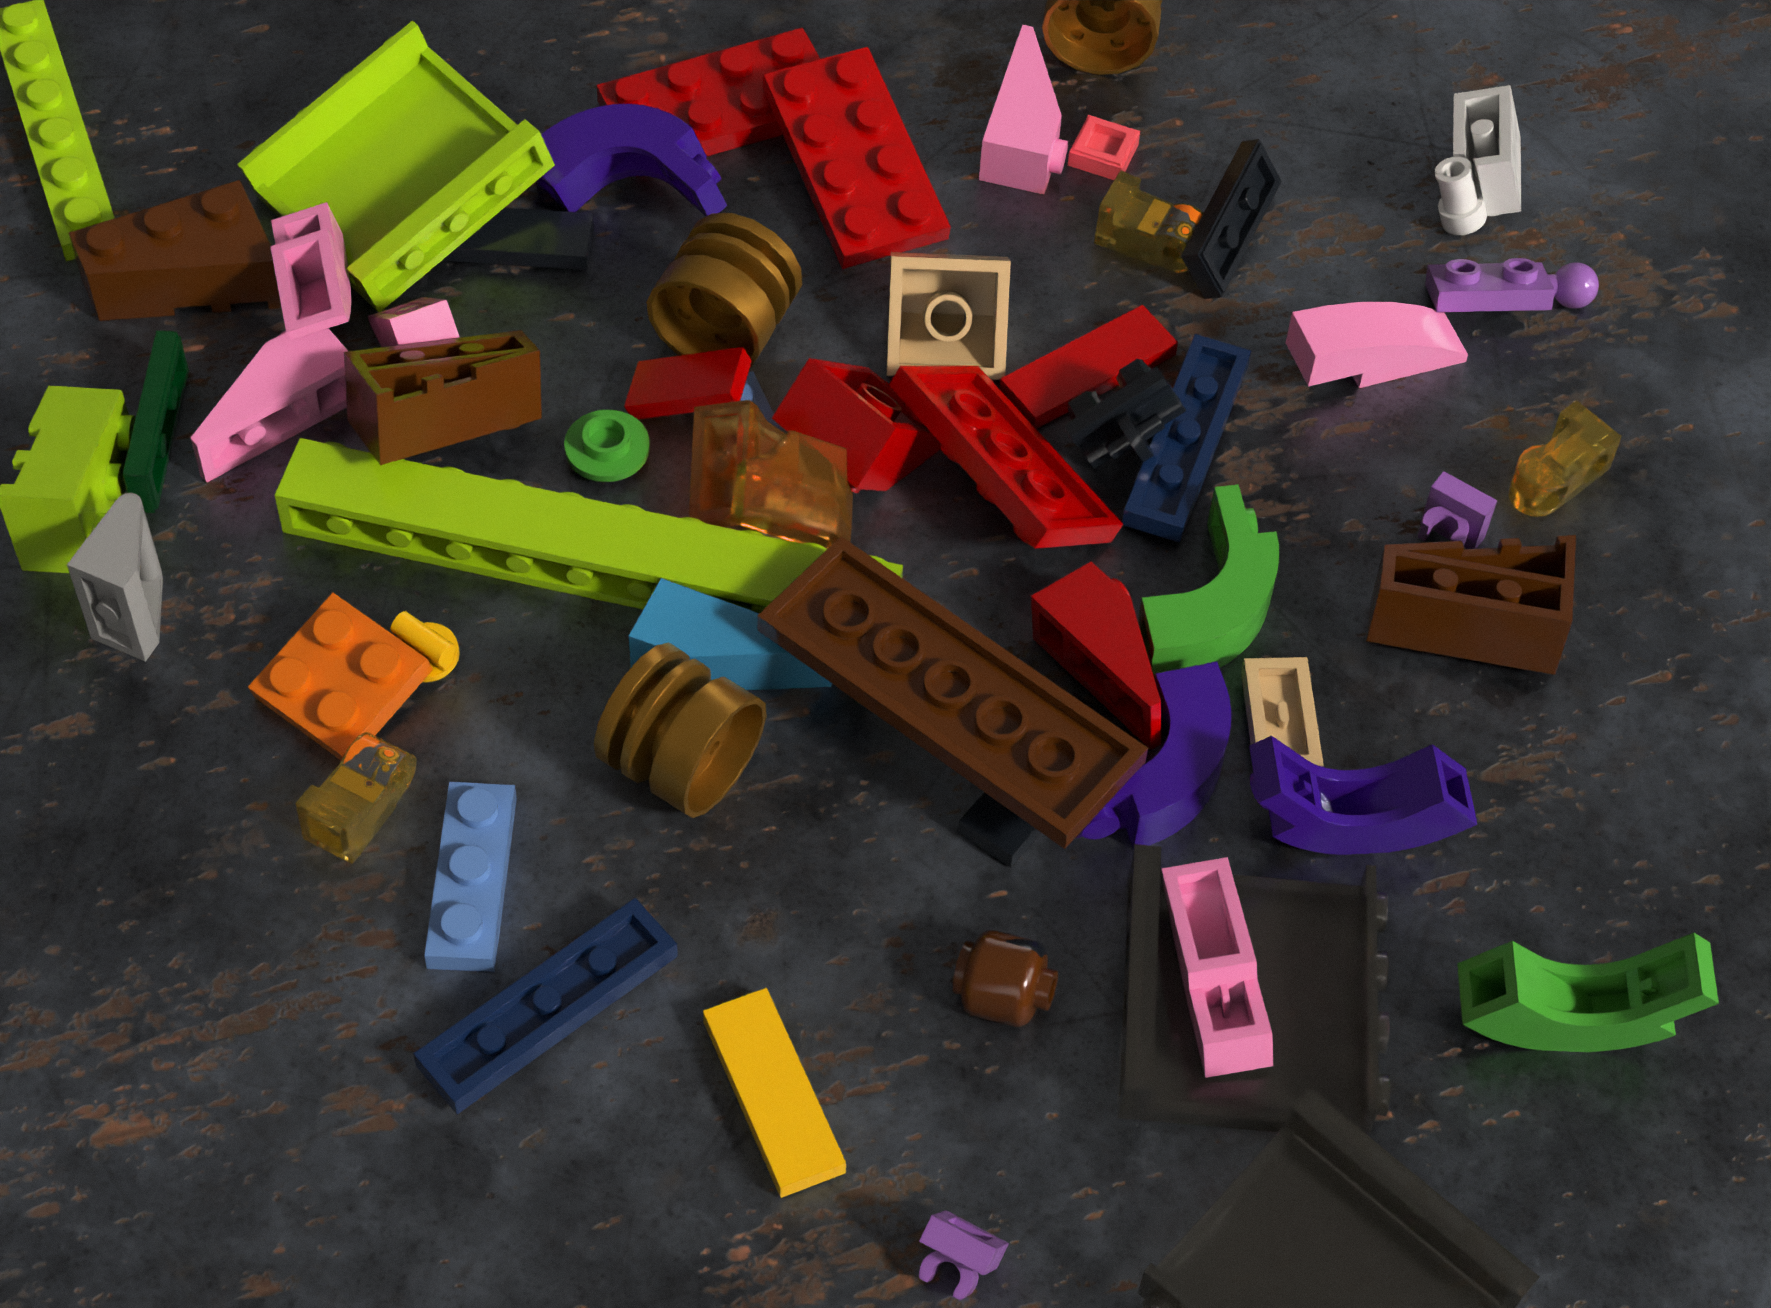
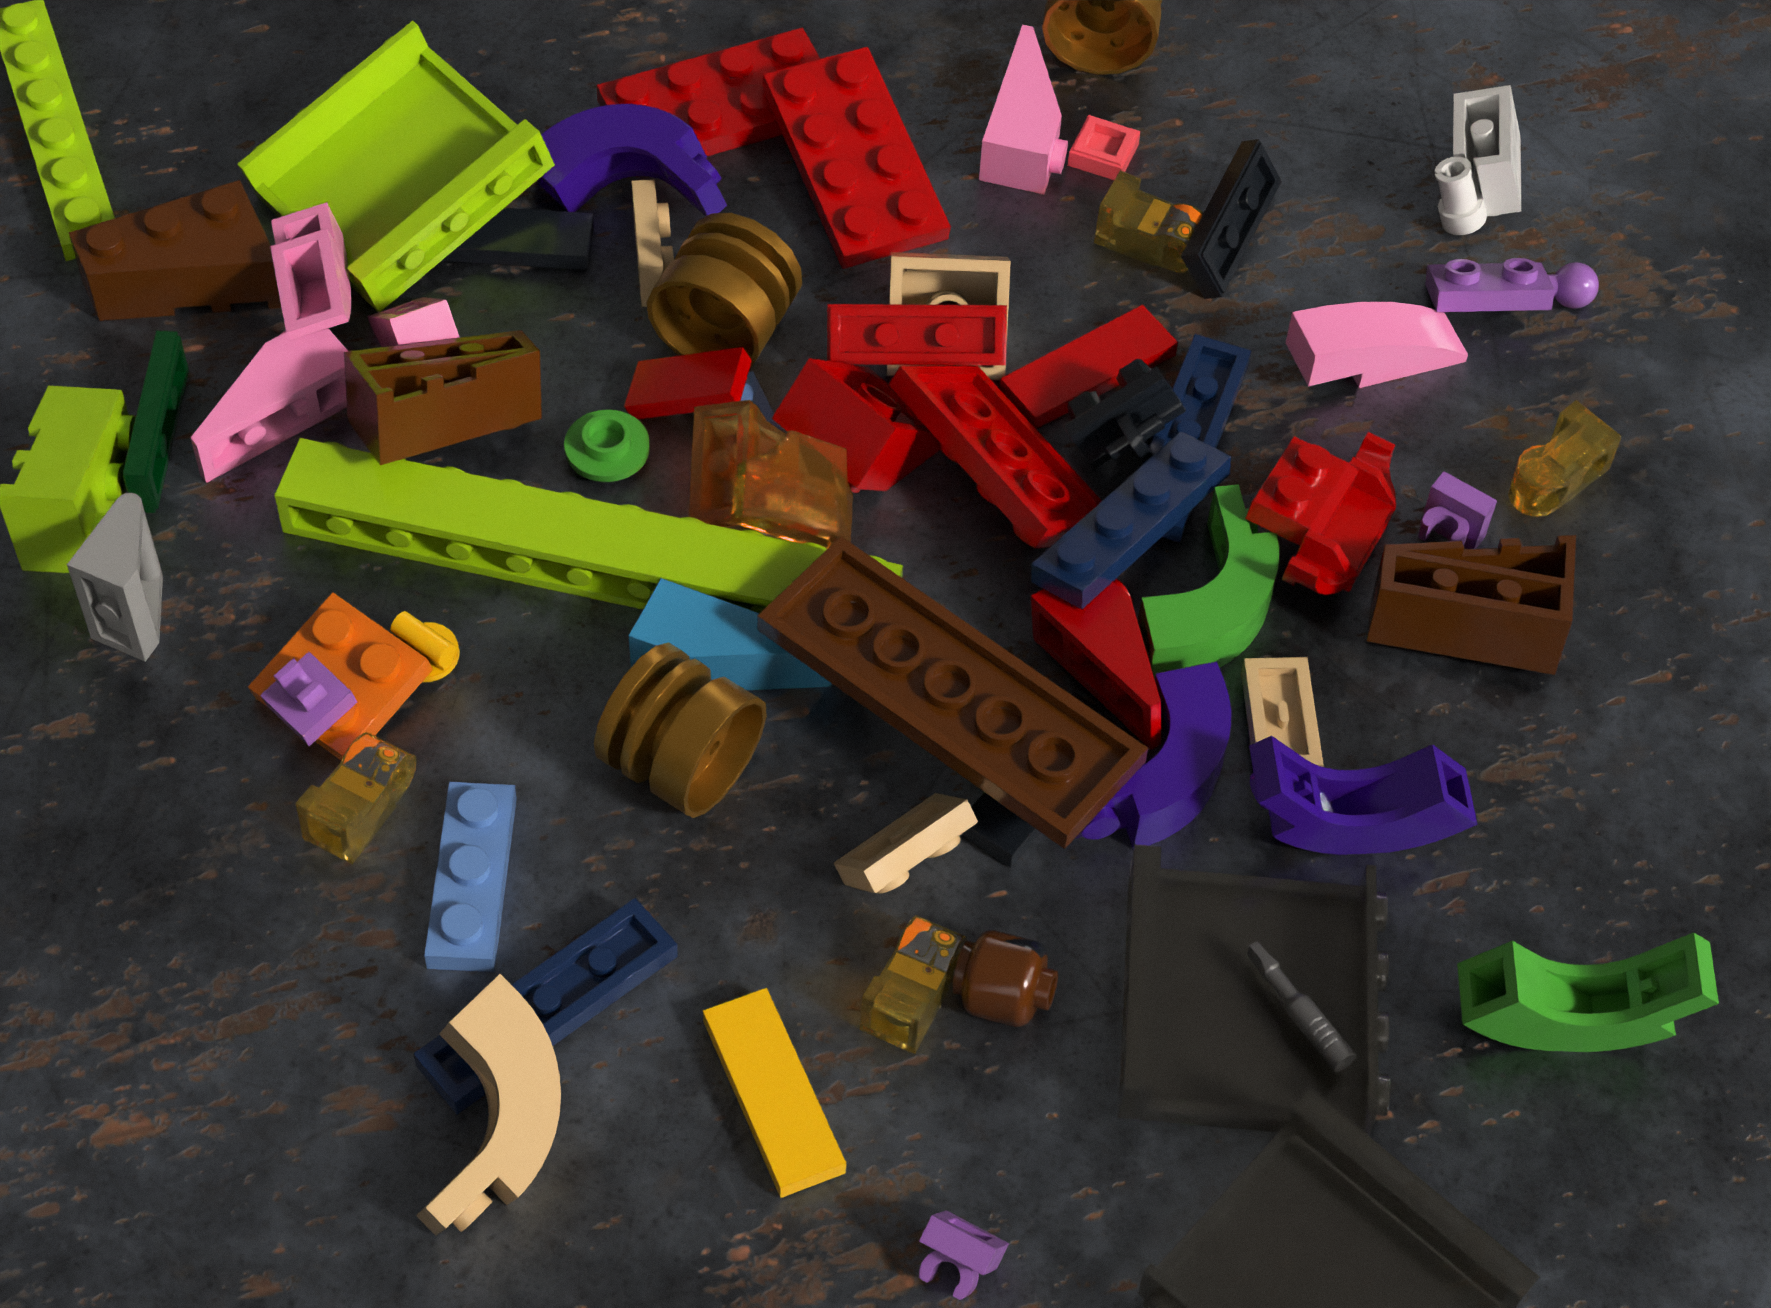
(308, 697): none -> medium lavender tile
(523, 1092): none -> tan arch
(650, 225): none -> tan plate
(912, 984): none -> clear yellow leg
(916, 334): none -> red tile
(919, 834): none -> tan plate
(1130, 520): none -> dark blue plate
(1218, 968): bright pink slope -> none
(1304, 1011): none -> flat silver piece
(1328, 510): none -> red plate

